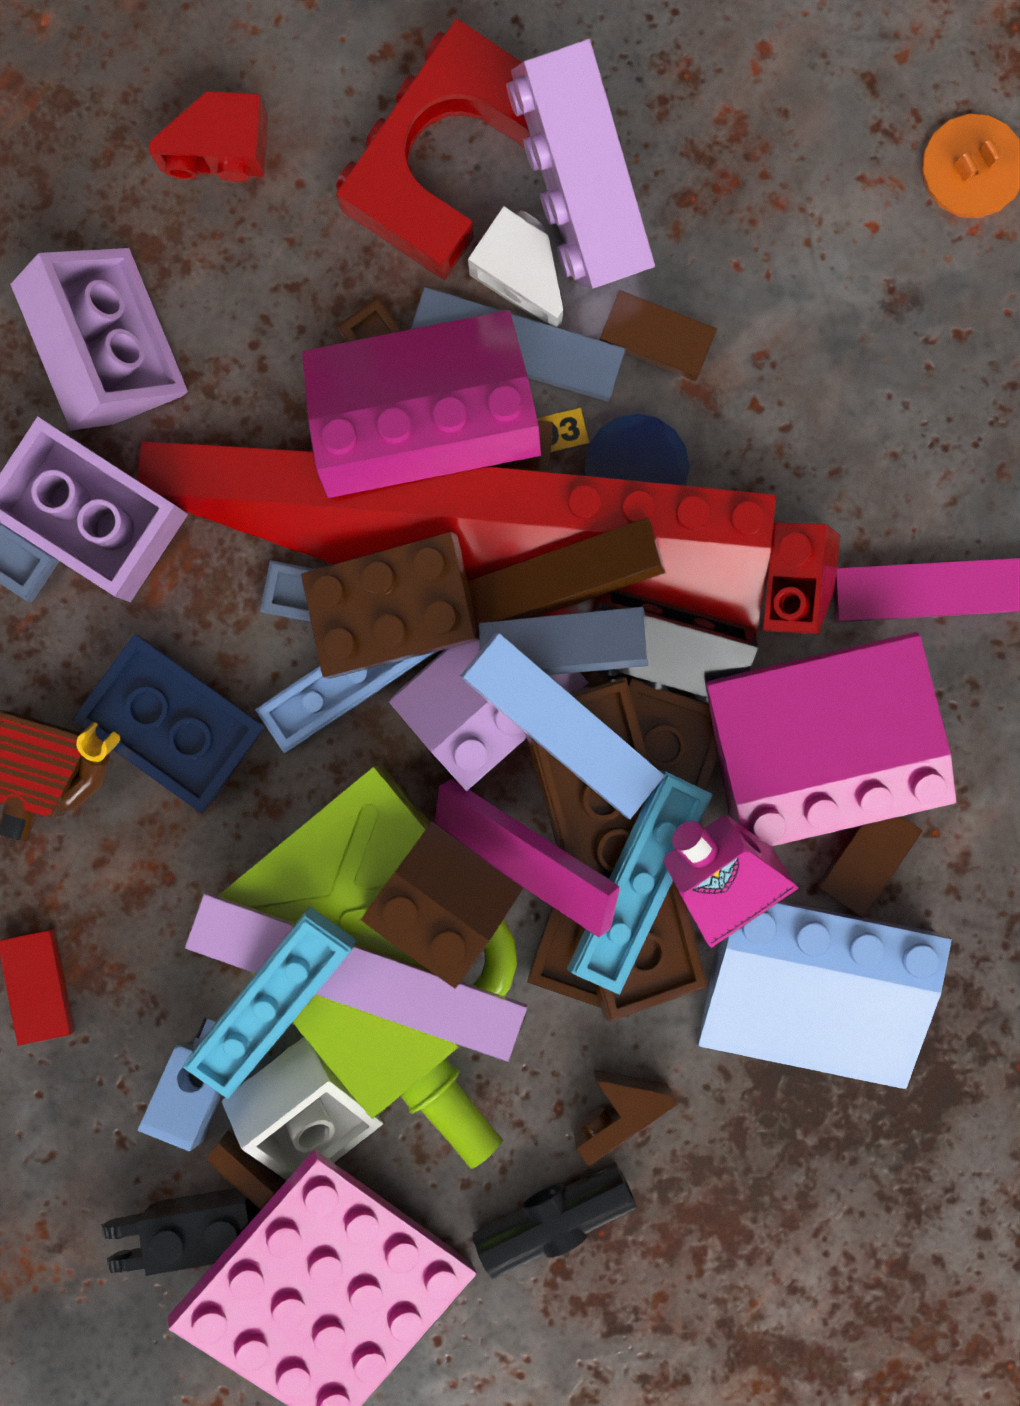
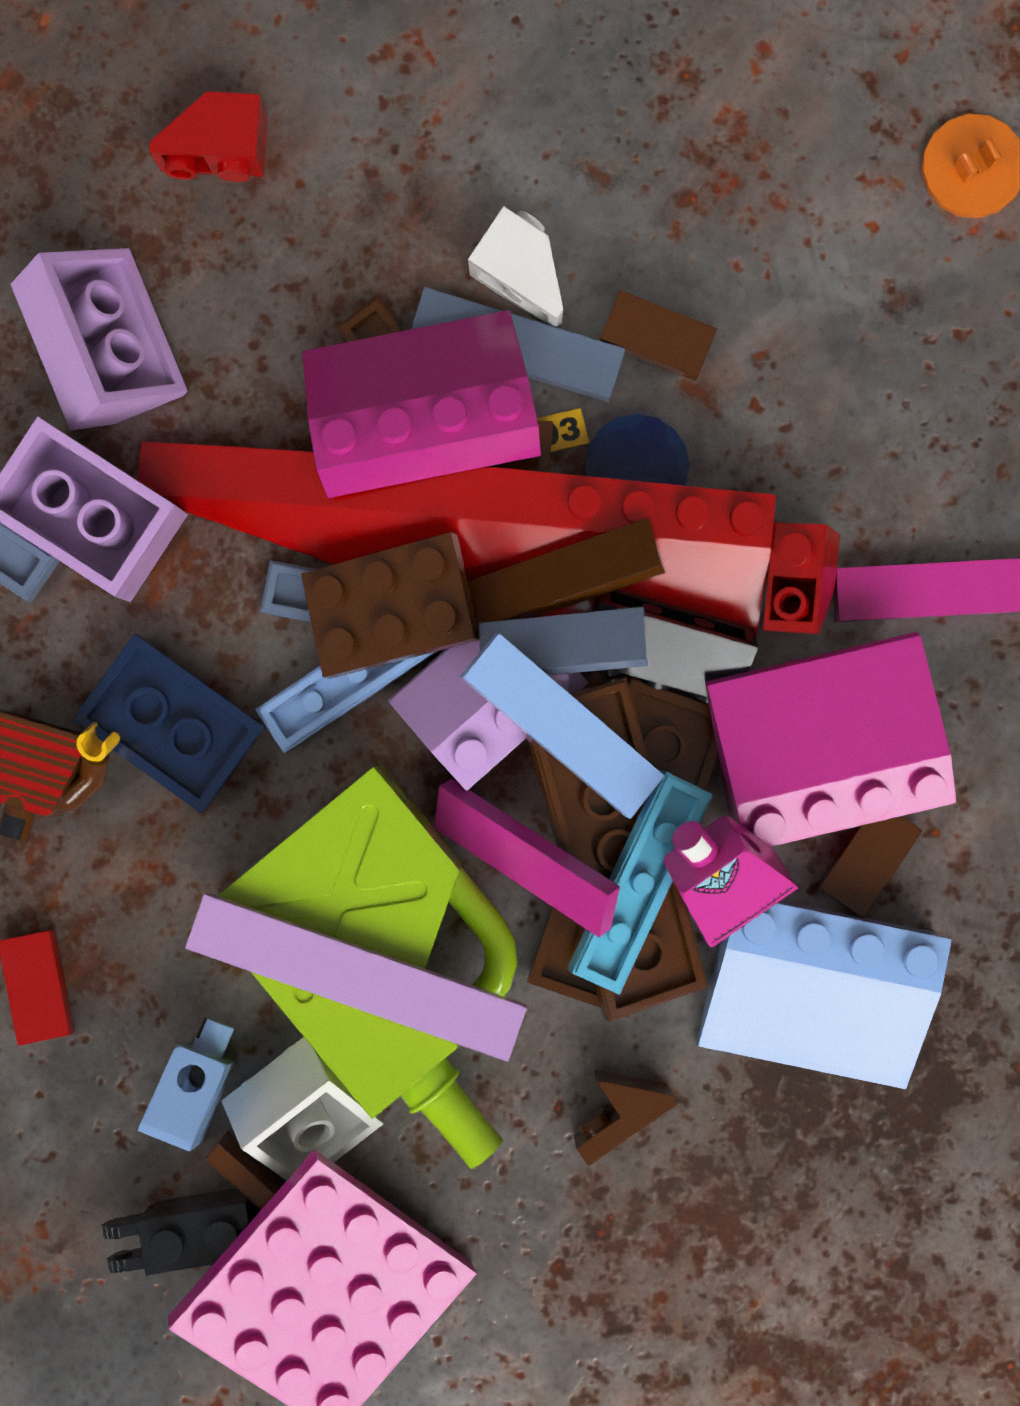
(269, 1002): medium azure tile -> none
(442, 905): reddish brown slope -> none
(460, 78): red arch -> none
(553, 1221): black piece -> none
(581, 165): lavender brick -> none

